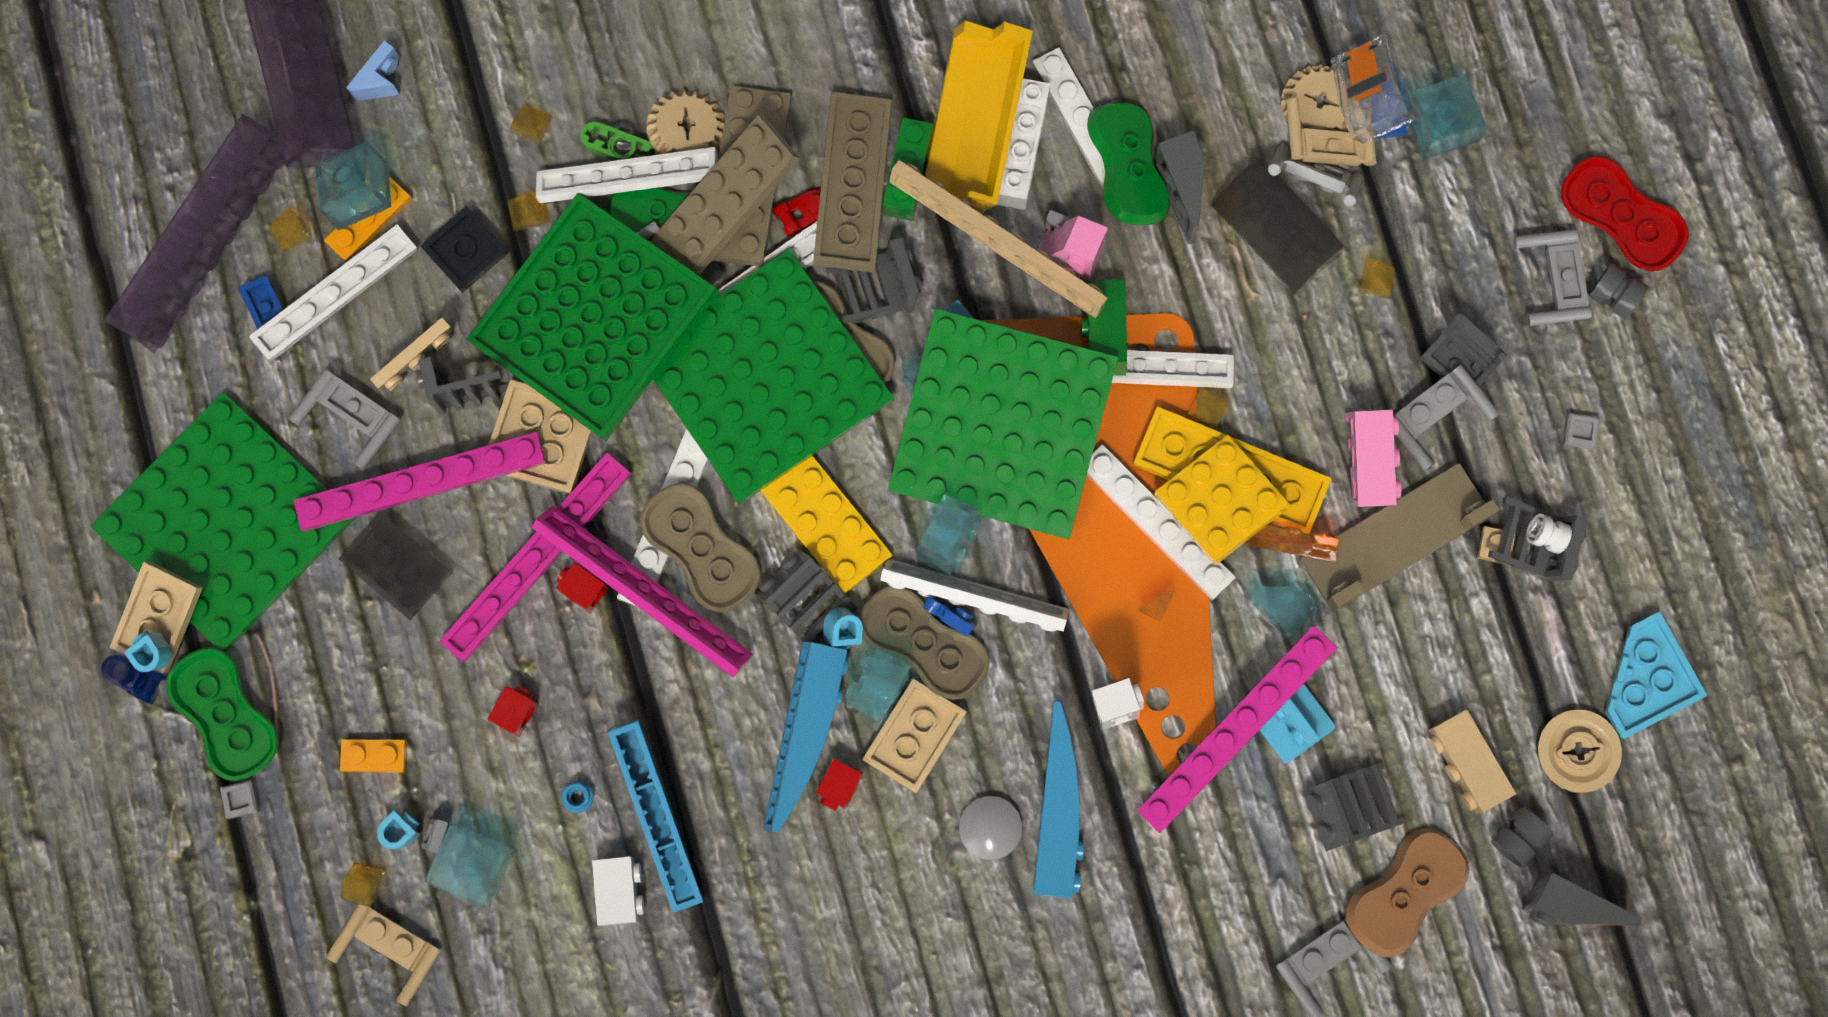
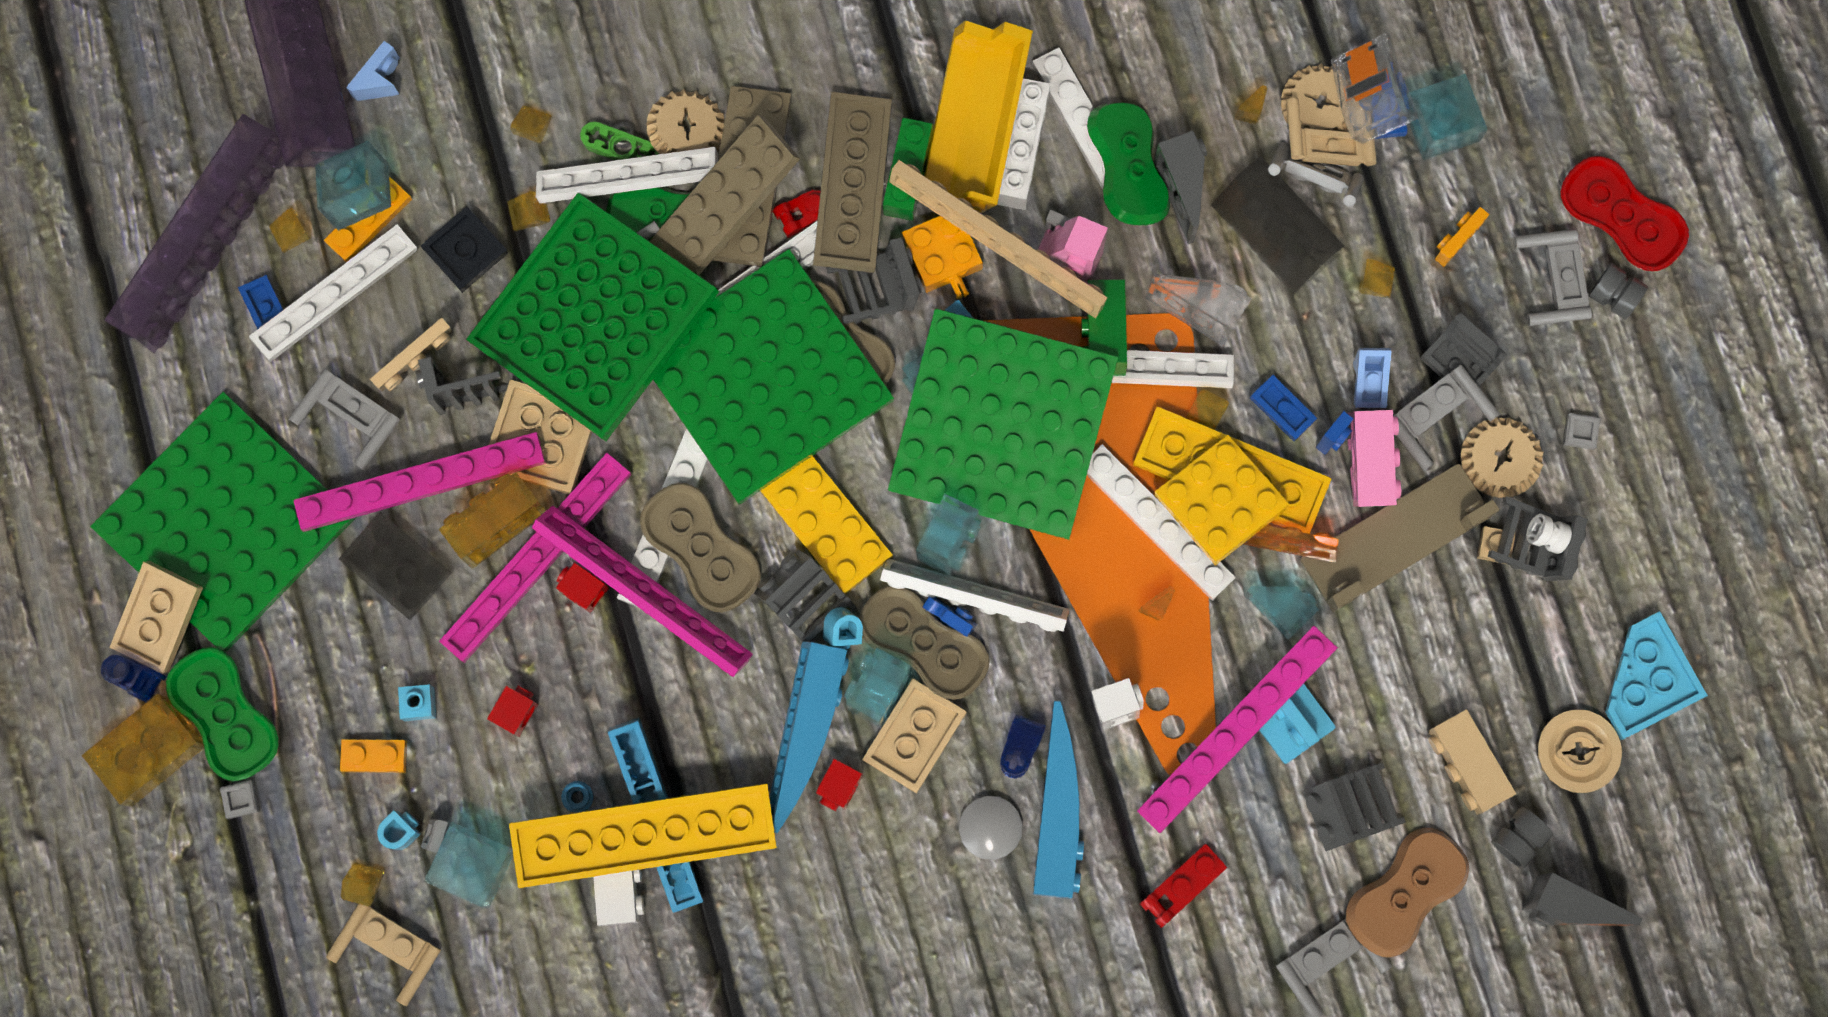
(143, 750): none -> clear yellow brick
(149, 652): medium azure plate -> none
(426, 708): none -> medium azure plate
(492, 519): none -> clear yellow brick
(642, 835): none -> yellow plate
(942, 254): none -> light orange plate
(1023, 742): none -> clear blue piece
(1184, 884): none -> red plate
(1203, 304): none -> clear slope
(1252, 107): none -> clear yellow slope
(1283, 408): none -> blue plate
(1336, 434): none -> blue plate
(1372, 377): none -> light blue slope
(1452, 244): none -> light orange plate
(1511, 477): none -> tan gear

